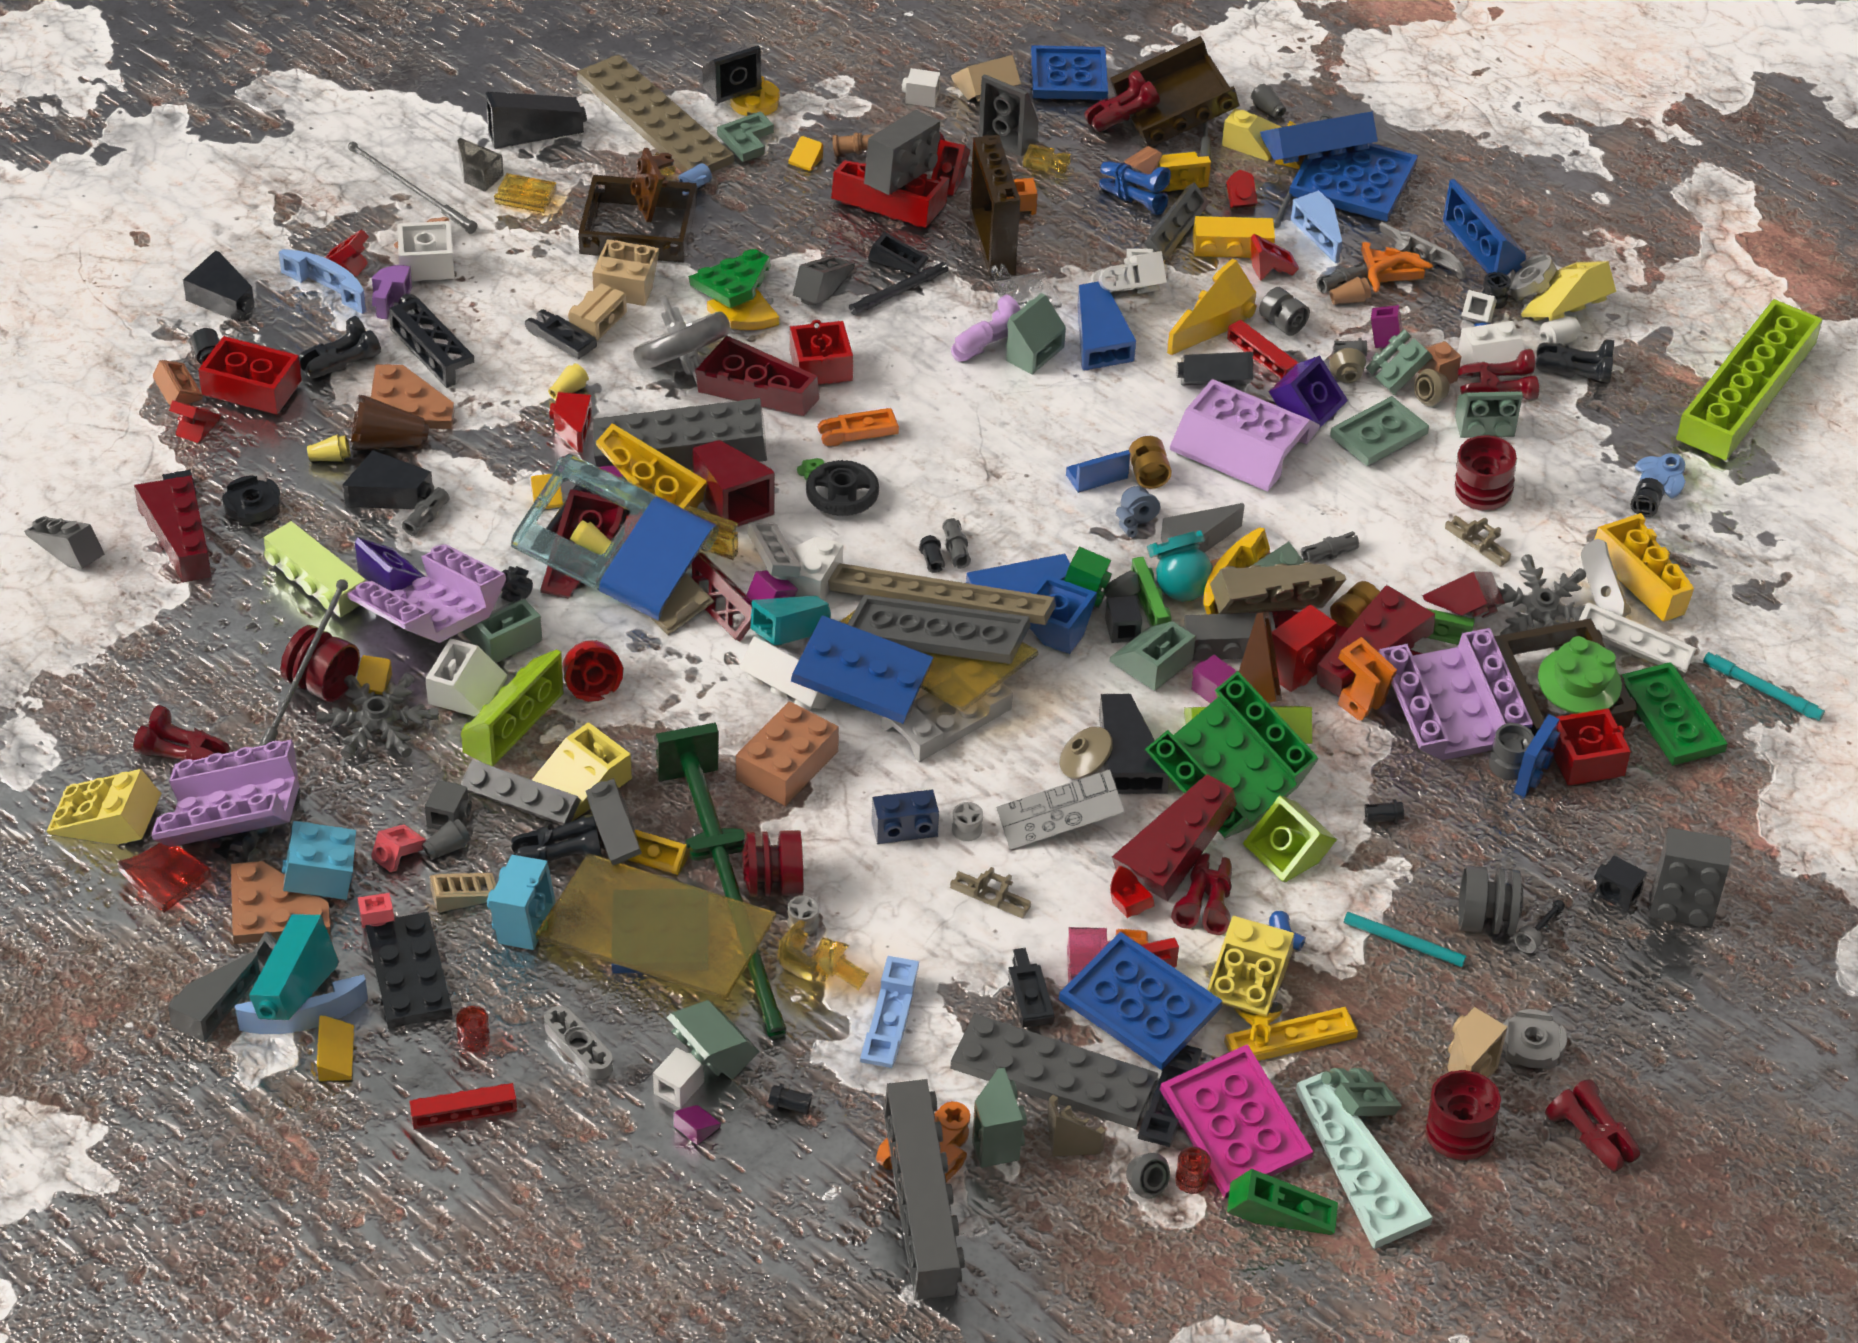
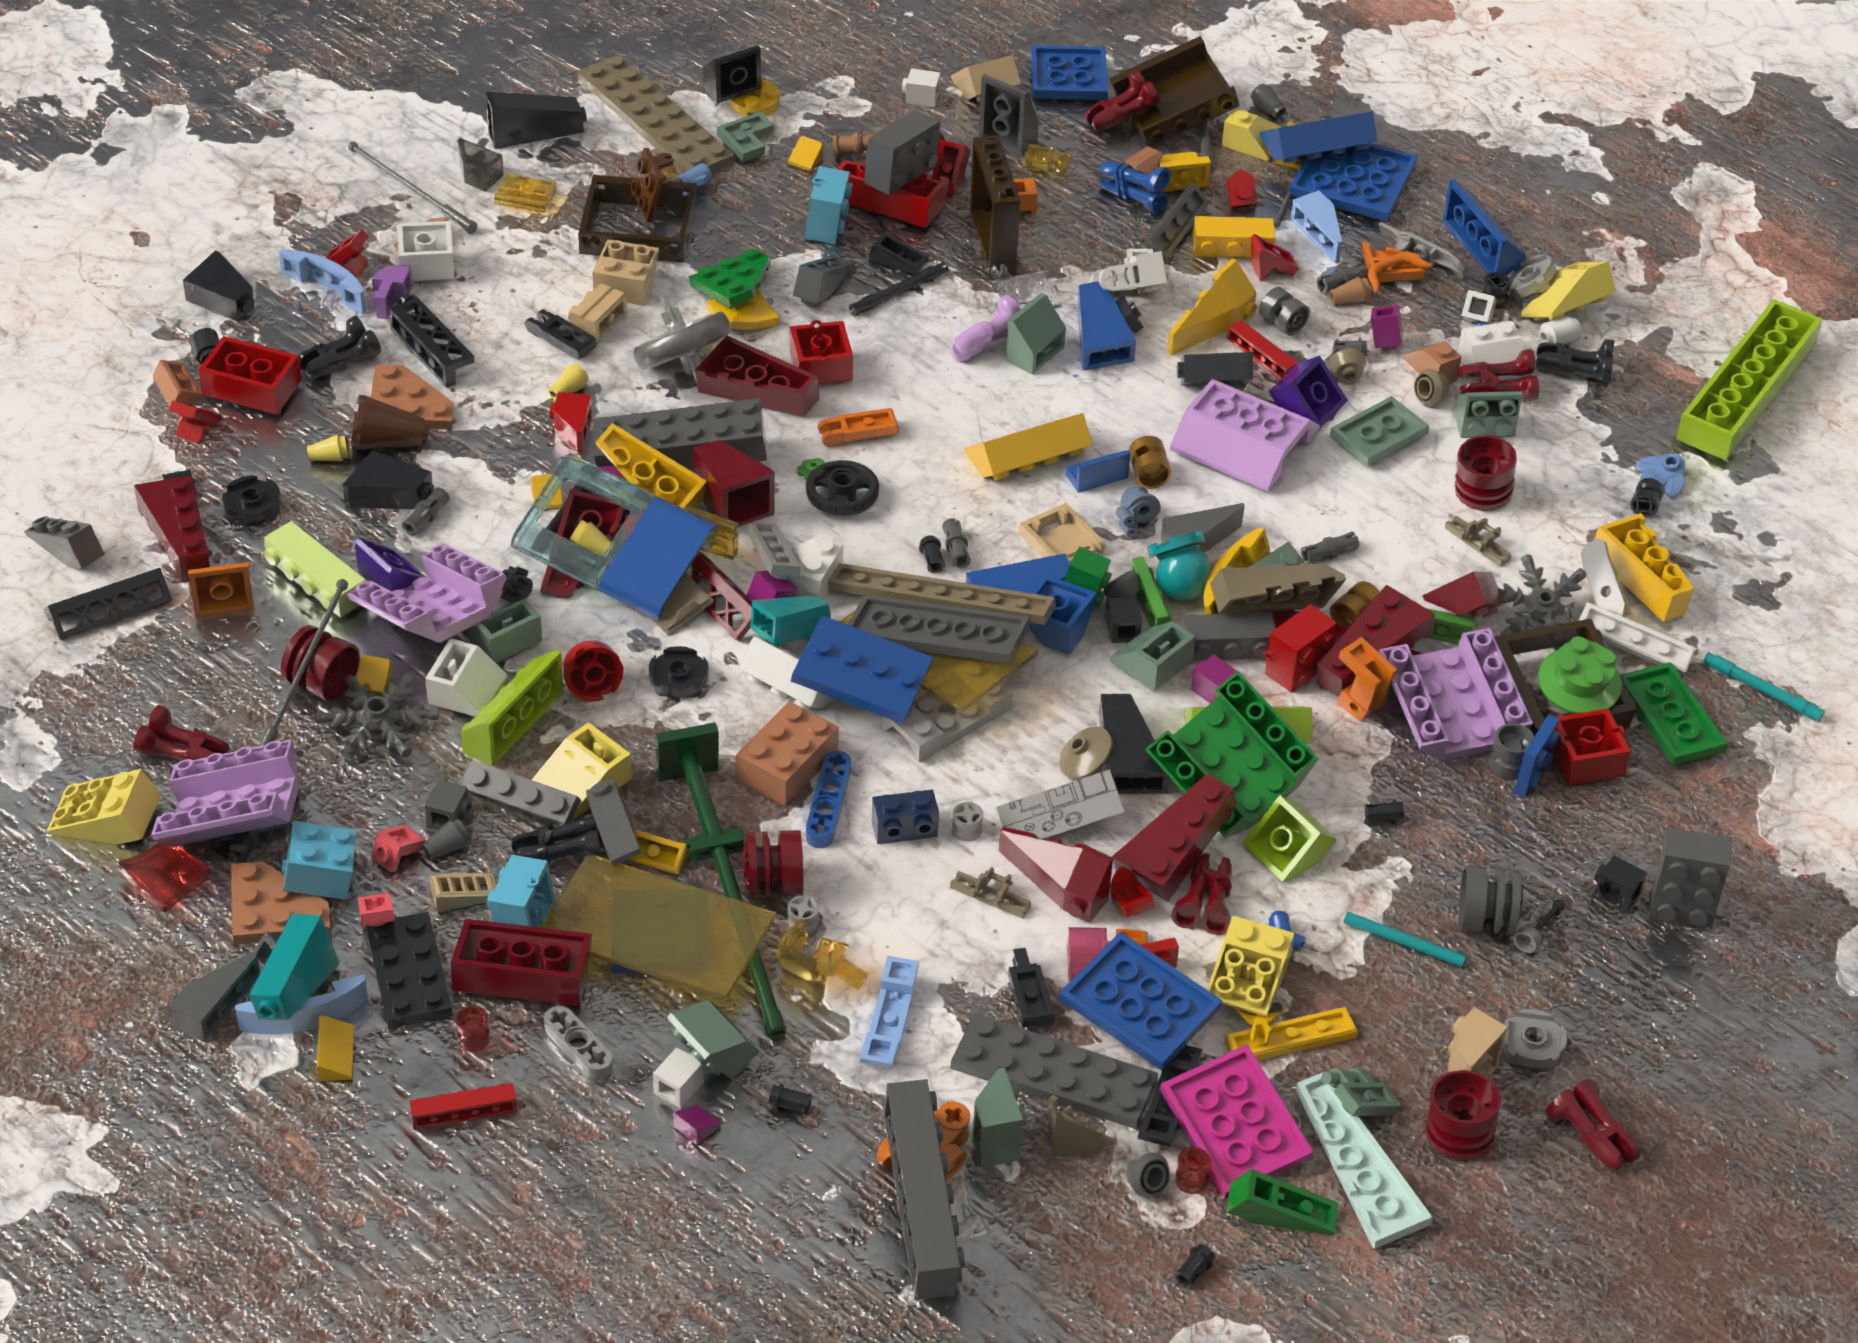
(105, 593): none -> black fence
(221, 589): none -> orange slope
(521, 962): none -> dark red slope
(668, 683): none -> black plate
(828, 205): none -> medium azure brick
(828, 799): none -> blue beam
(1031, 446): none -> yellow slope
(1062, 539): none -> tan container
(1070, 876): none -> wedge
(1130, 313): none -> black plate
(1199, 1260): none -> black pin
(1259, 660): reddish brown slope -> none
(1403, 365): sand green plate -> none

